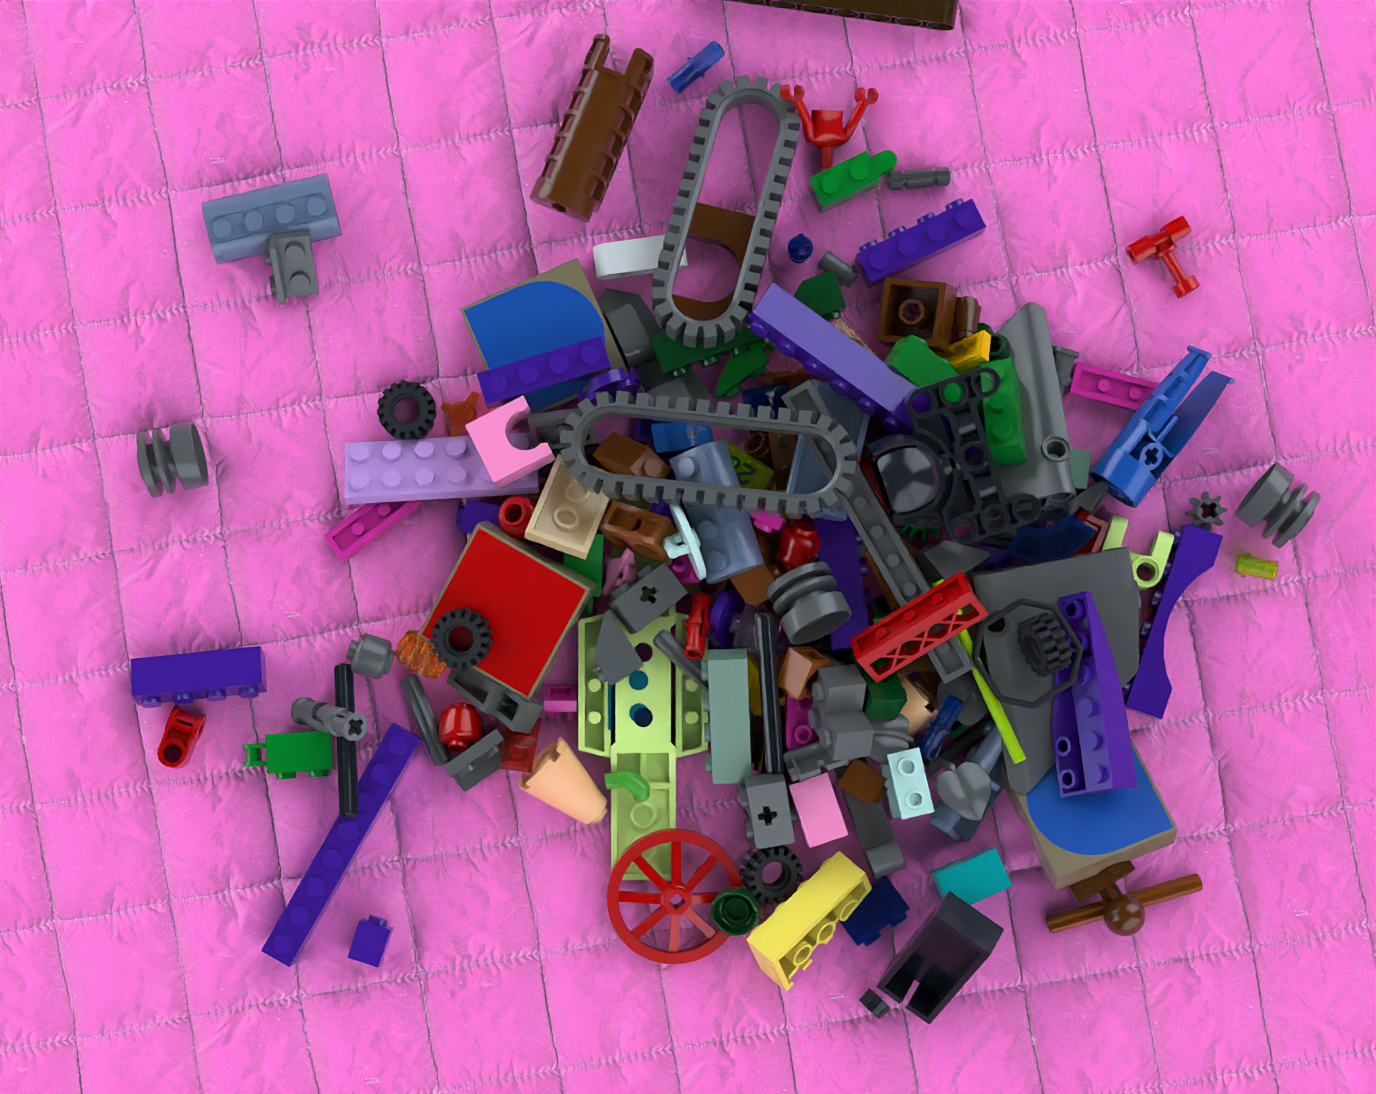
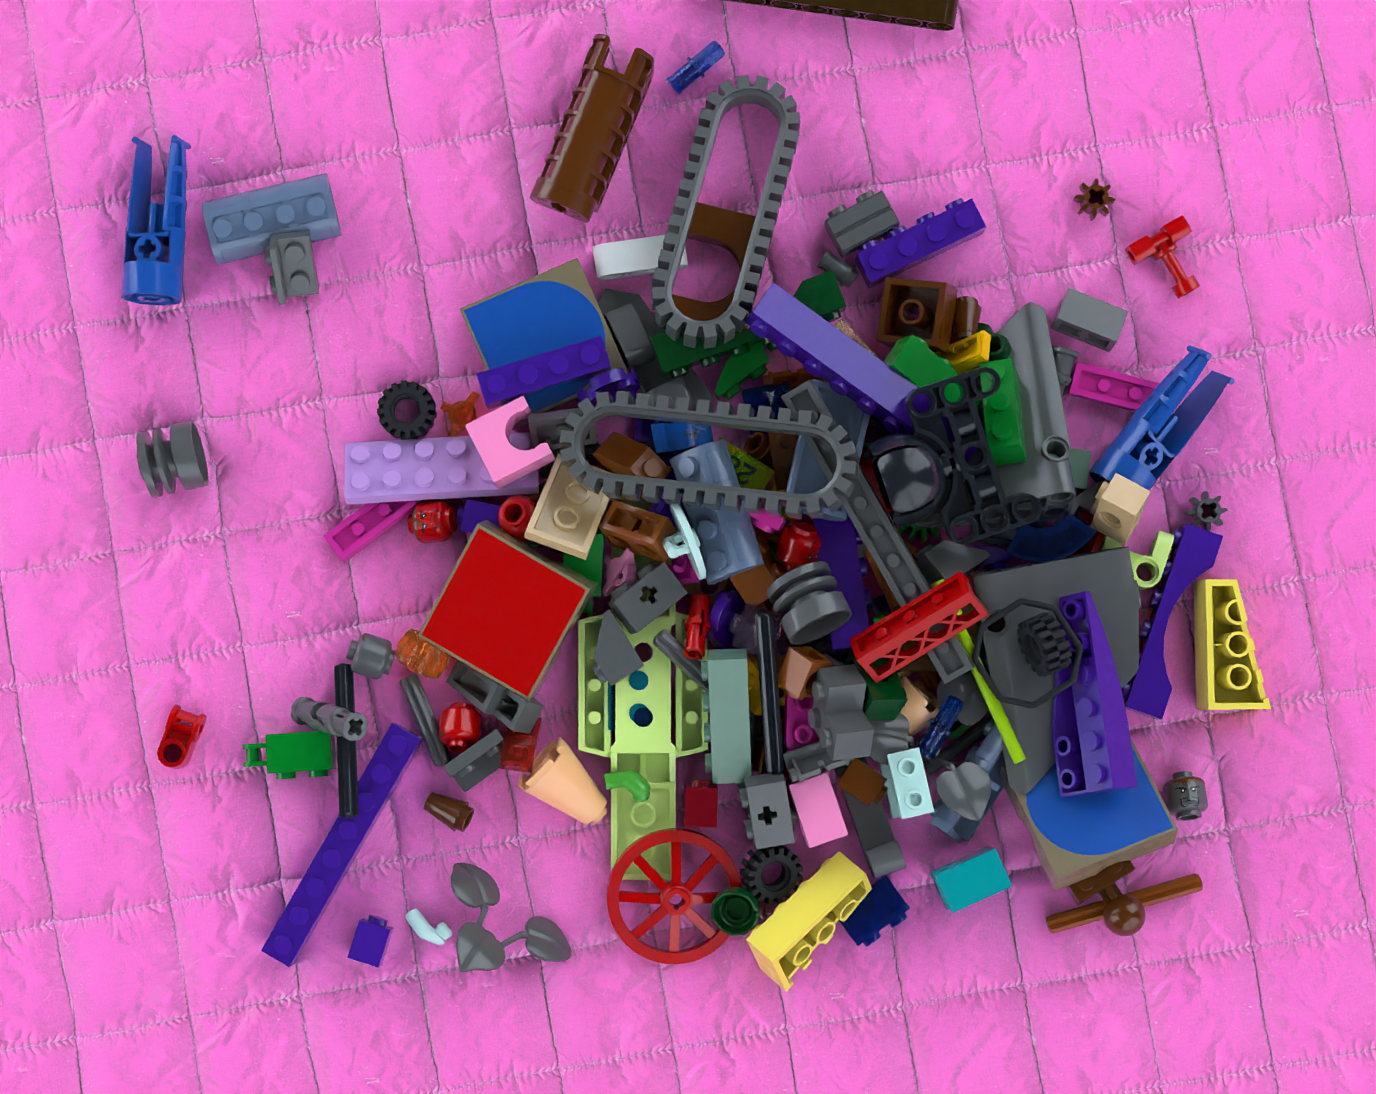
(150, 264): none -> blue piece
(198, 676): dark purple brick -> none
(425, 930): none -> light aqua arm
(432, 521): none -> red head
(448, 652): black tyre -> none
(450, 811): none -> reddish brown cone
(478, 947): none -> dark grey plant
(561, 699): dark pink tile -> none
(701, 804): none -> dark red brick
(800, 248): clear blue axle -> none
(825, 127): red piece -> none
(850, 179): green brick -> none
(861, 223): none -> dark grey brick
(874, 1003): black axle -> none
(919, 178): dark grey axle -> none
(940, 957): black piece -> none
(1089, 320): none -> hinge
(1092, 191): none -> reddish brown gear
(1119, 508): none -> tan brick
(1185, 796): none -> dark grey head
(1224, 651): none -> light yellow wedge
(1256, 567): clear neon green pin -> none
(1278, 505): dark grey wheel -> none

